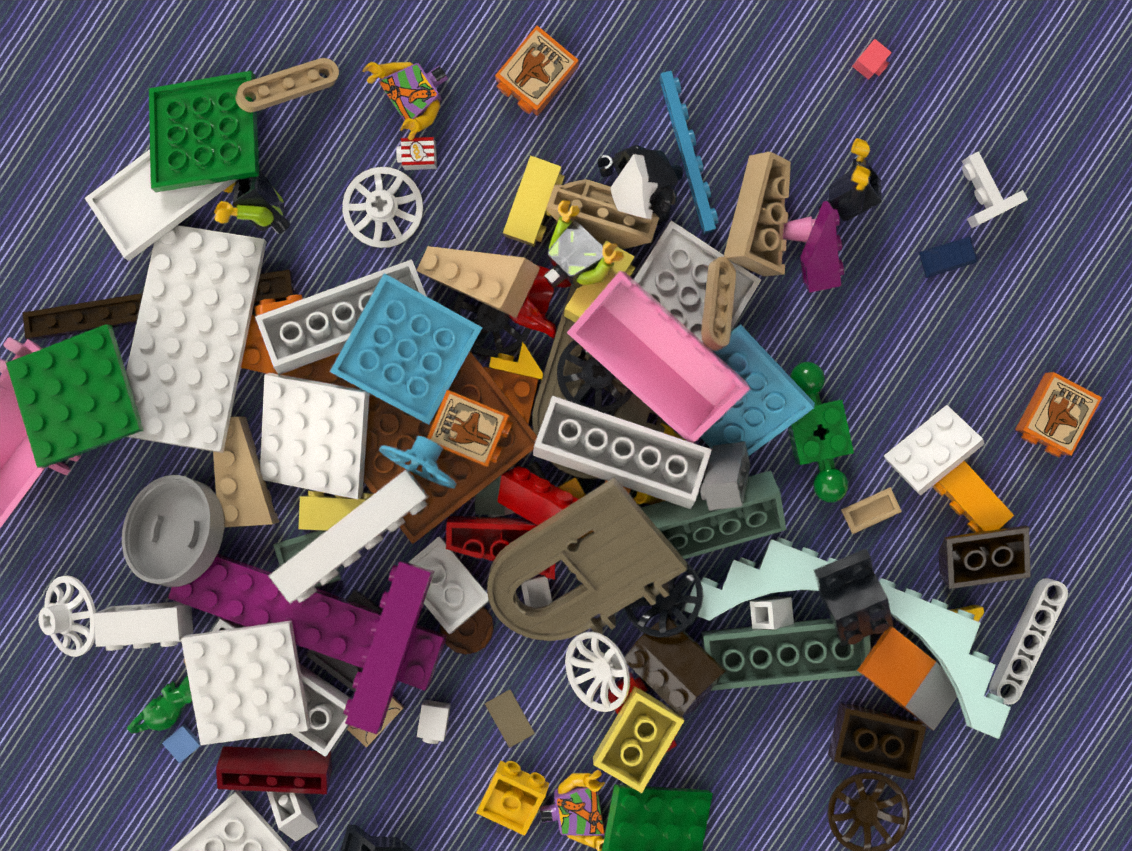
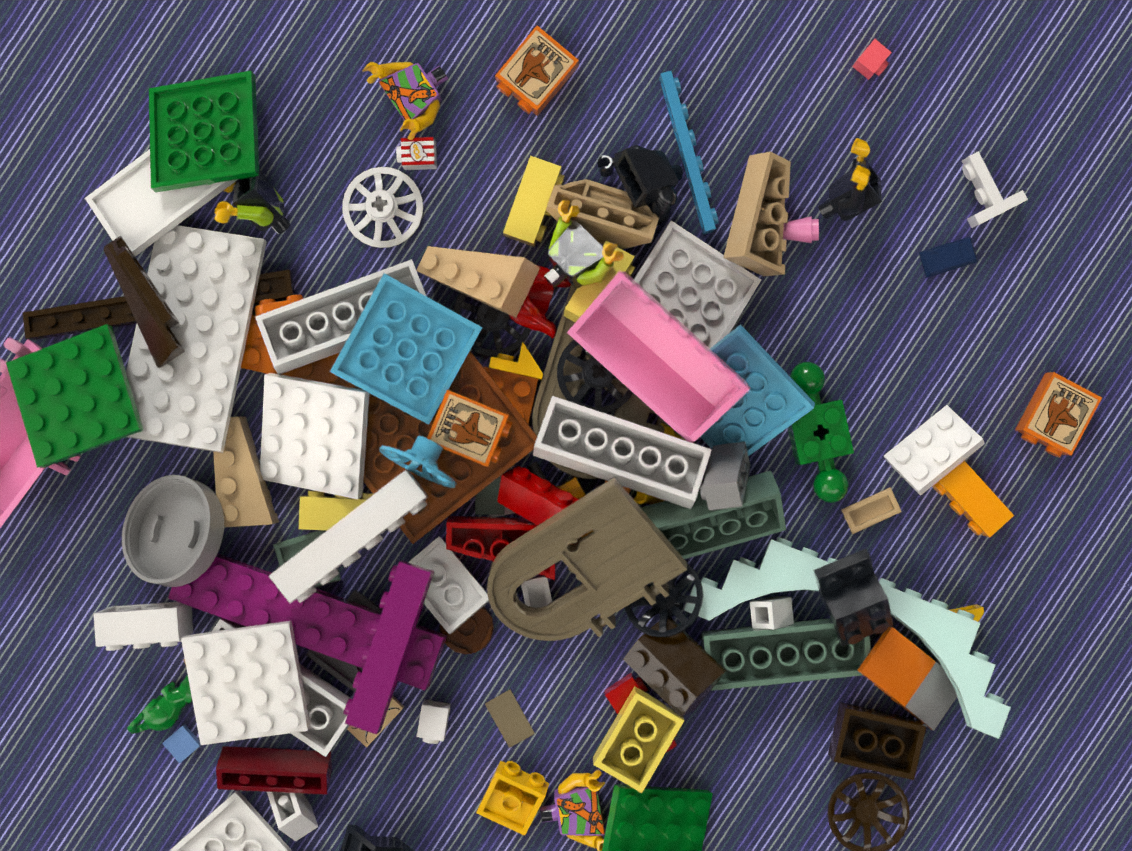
(60, 619): white wheel -> none
(145, 302): none -> dark brown wedge
(287, 84): tan plate -> none
(603, 668): white wheel -> none
(632, 190): white slope -> none
(718, 304): tan plate -> none
(820, 255): magenta slope -> none
(985, 557): dark brown slope -> none
(1028, 626): white beam -> none

